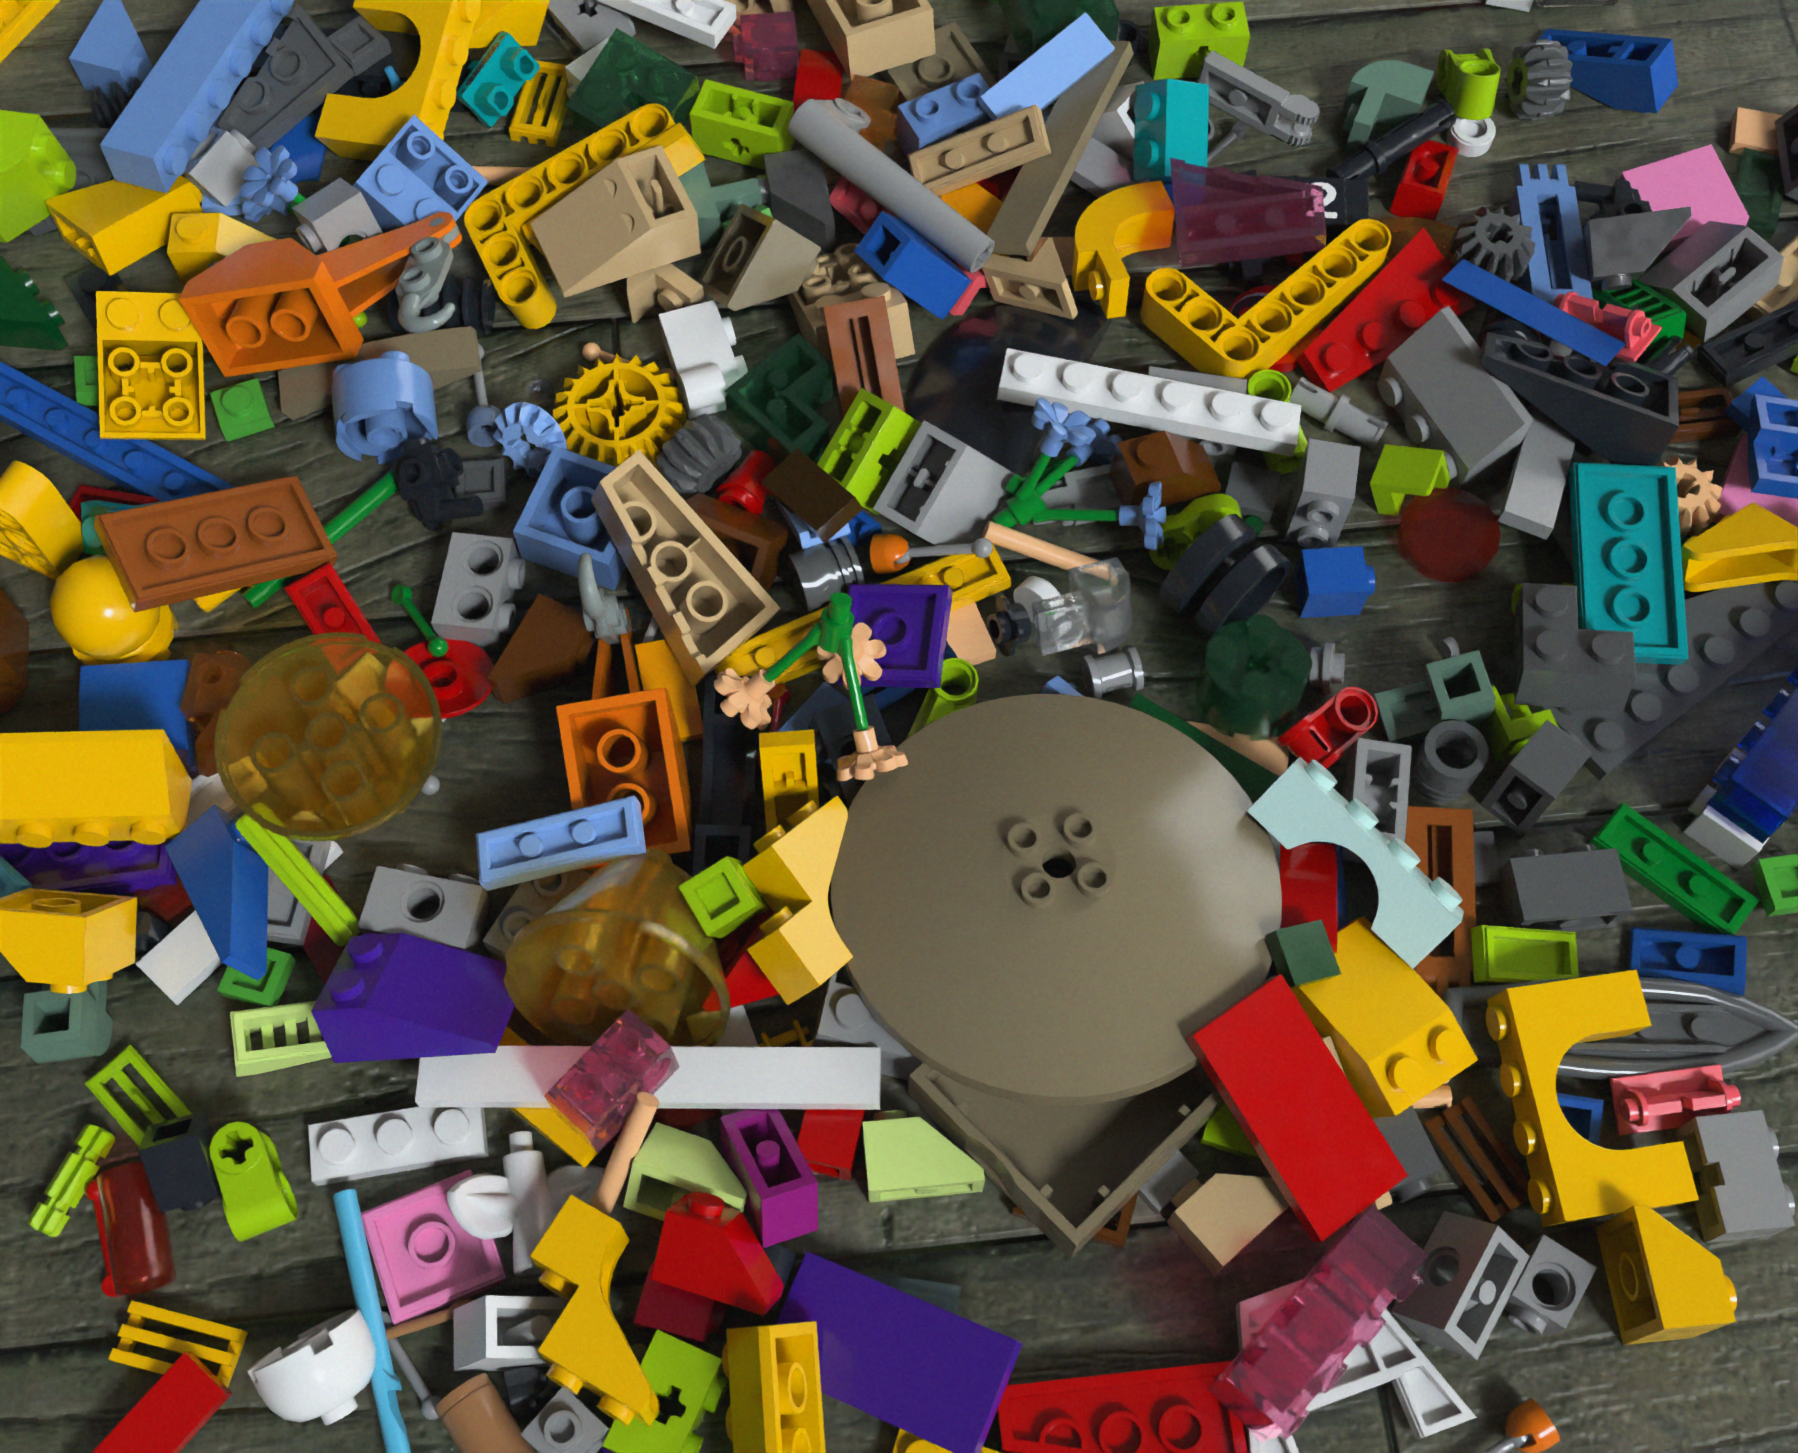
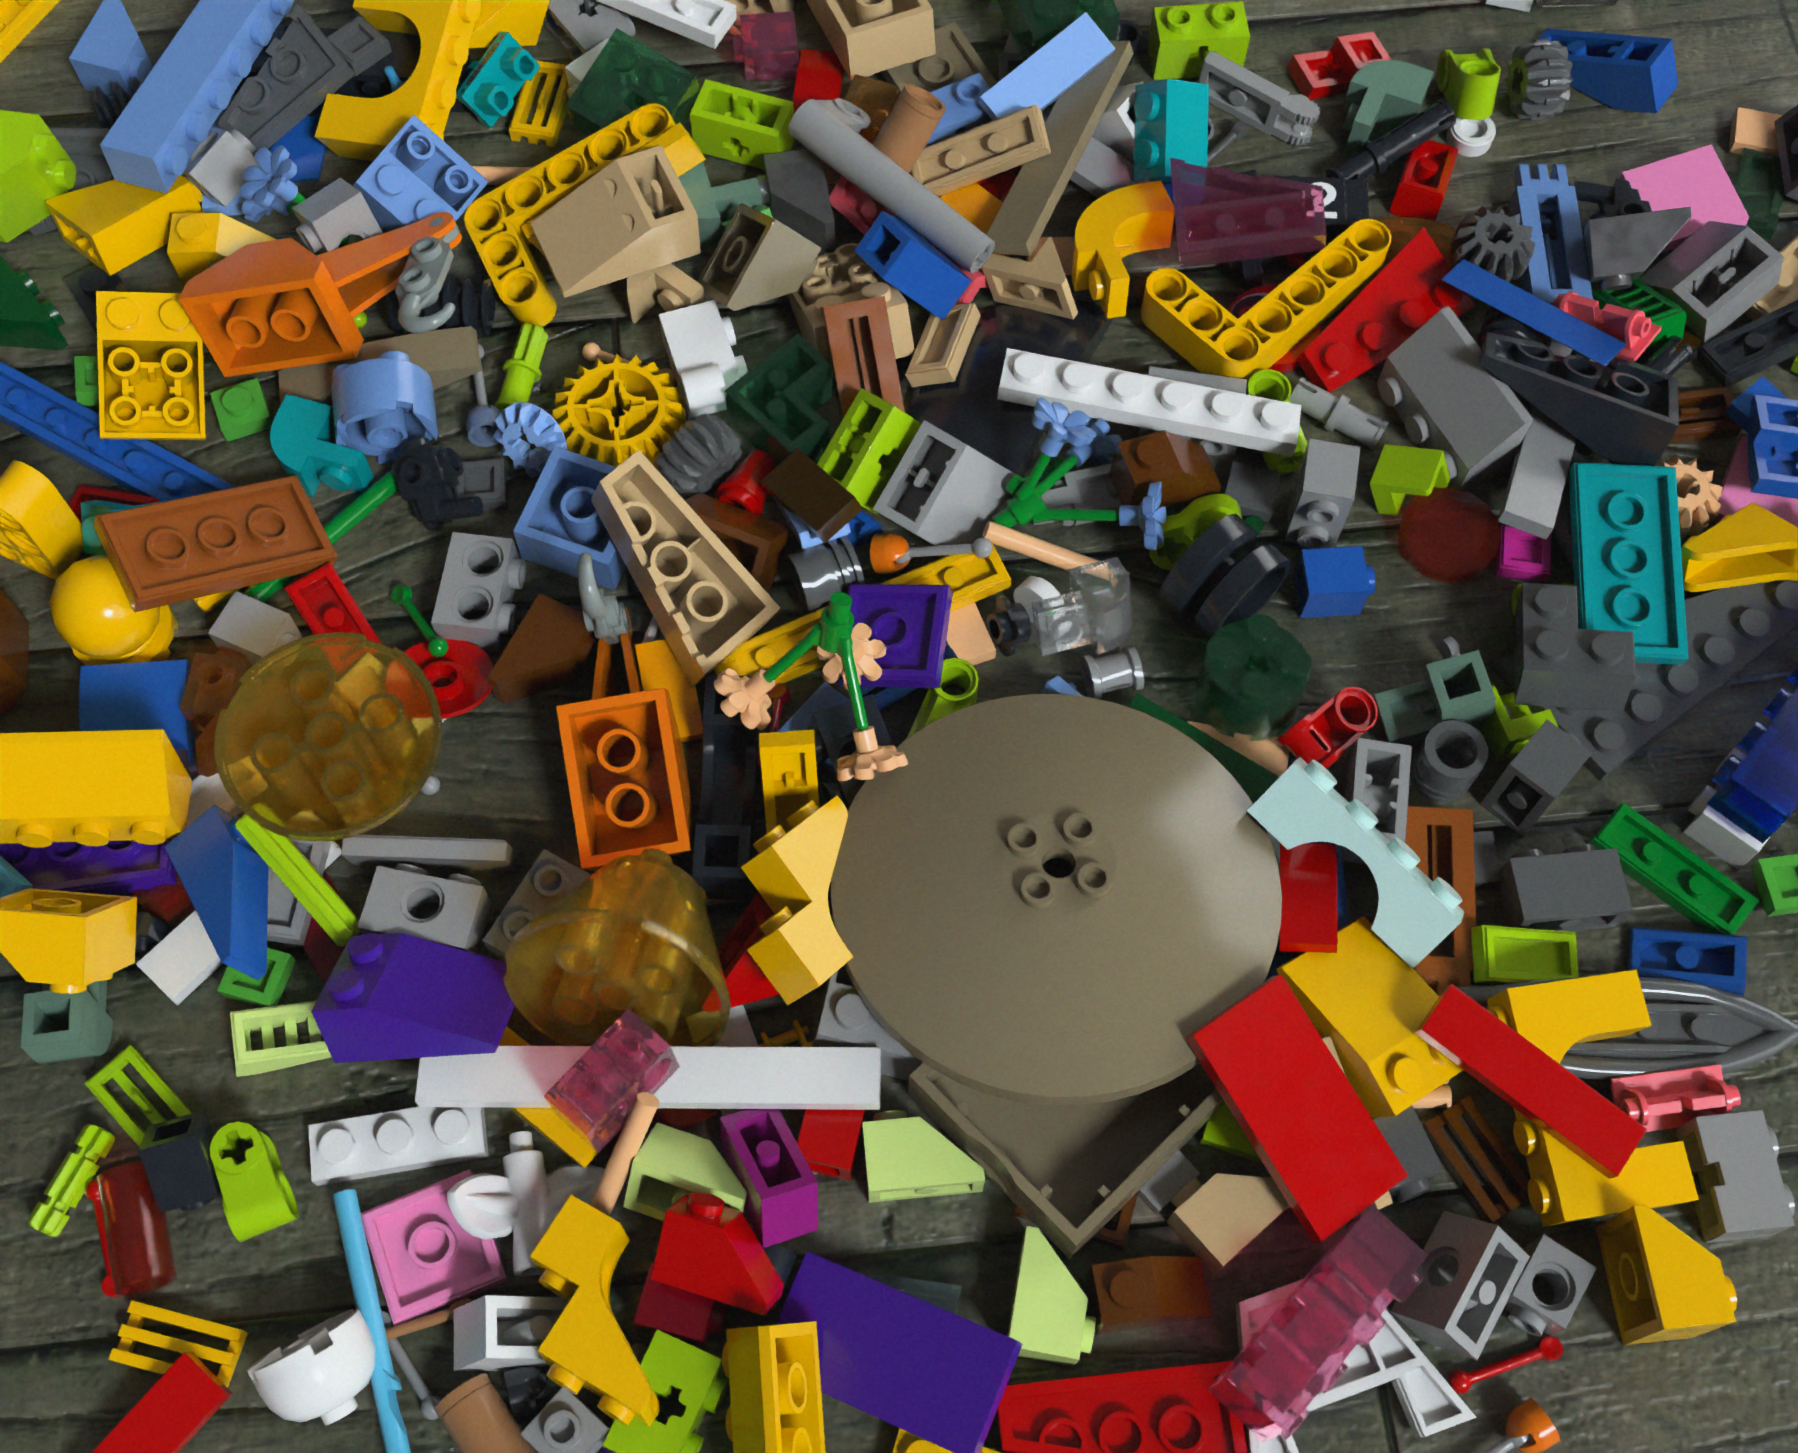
(252, 628): none -> light grey brick
(307, 447): none -> teal brick
(429, 852): none -> light grey tile
(523, 366): none -> lime axle
(560, 843): light blue tile -> none
(723, 897): lime brick -> none
(909, 126): none -> medium nougat pin
(943, 346): none -> tan tile
(1048, 1306): none -> yellowish green slope
(1147, 1292): none -> reddish brown slope
(1303, 954): dark green tile -> none
(1326, 668): light grey plate -> none
(1332, 70): none -> red slope
(1523, 555): none -> dark pink tile
(1531, 1081): none -> red tile
(1547, 1349): none -> red hinge

